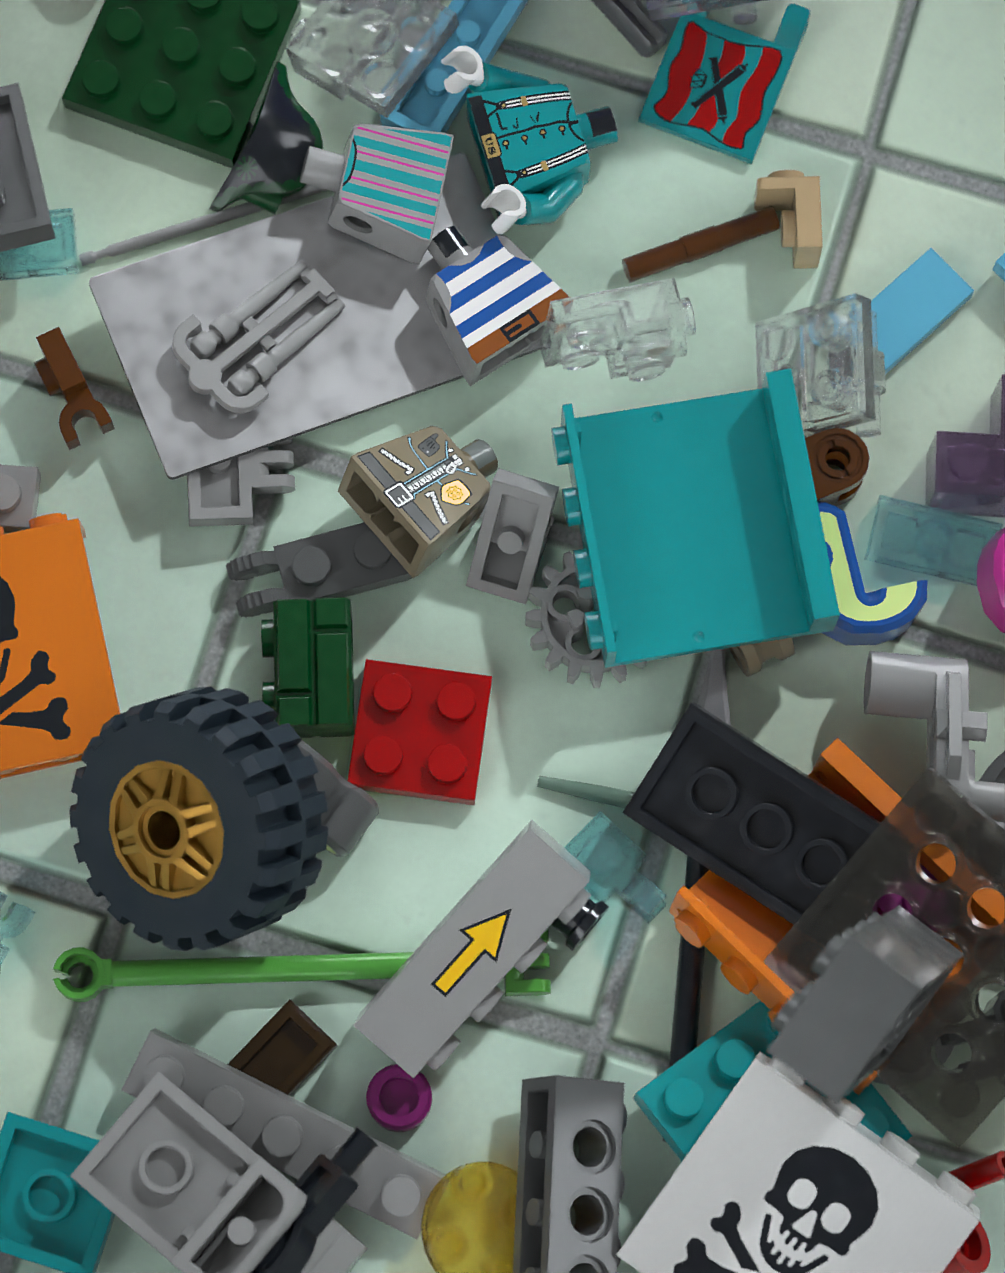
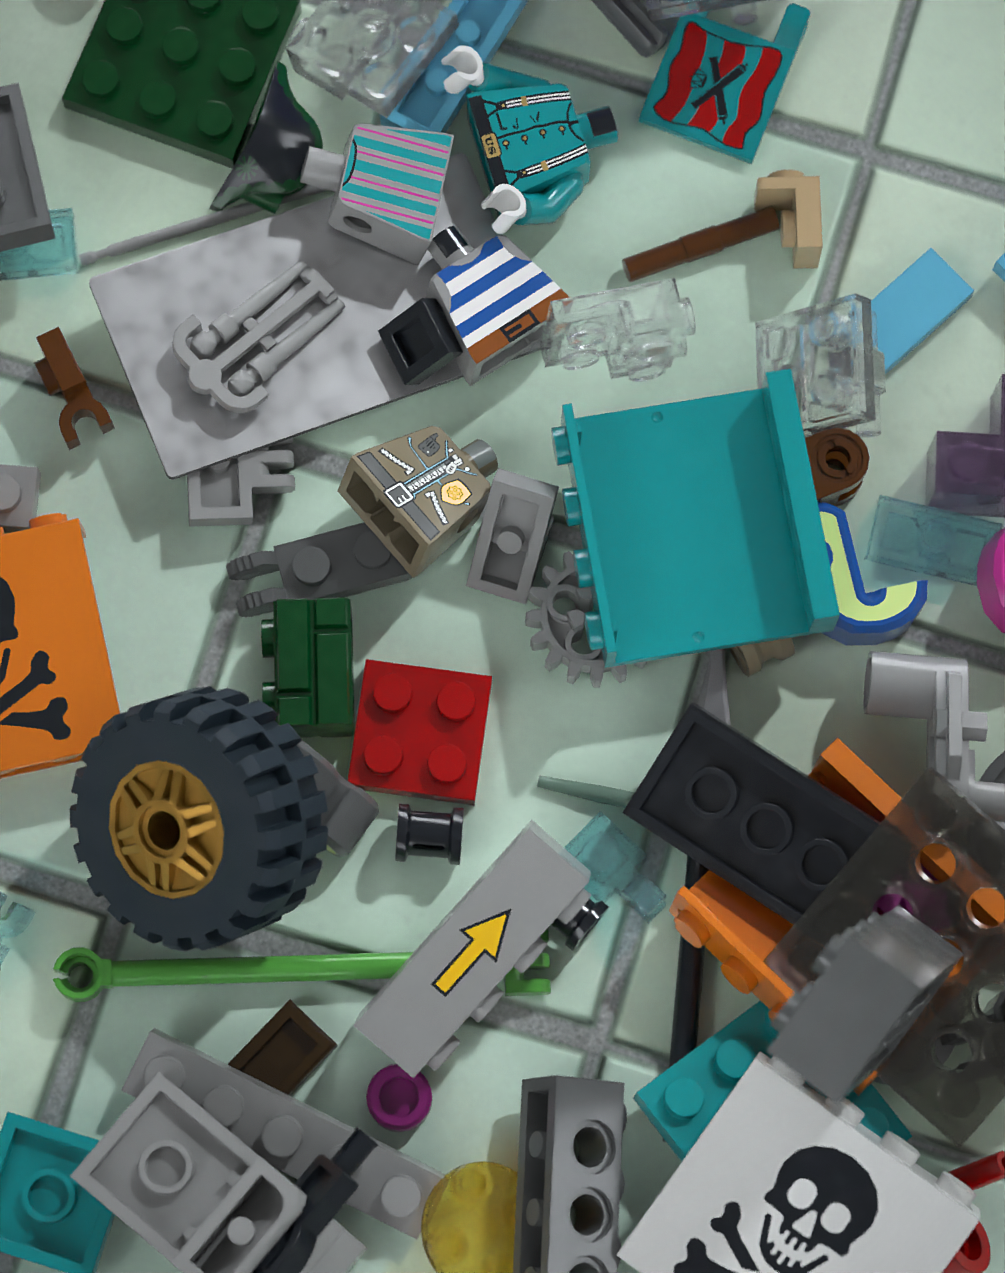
(420, 341): none -> black plate
(429, 834): none -> black bush

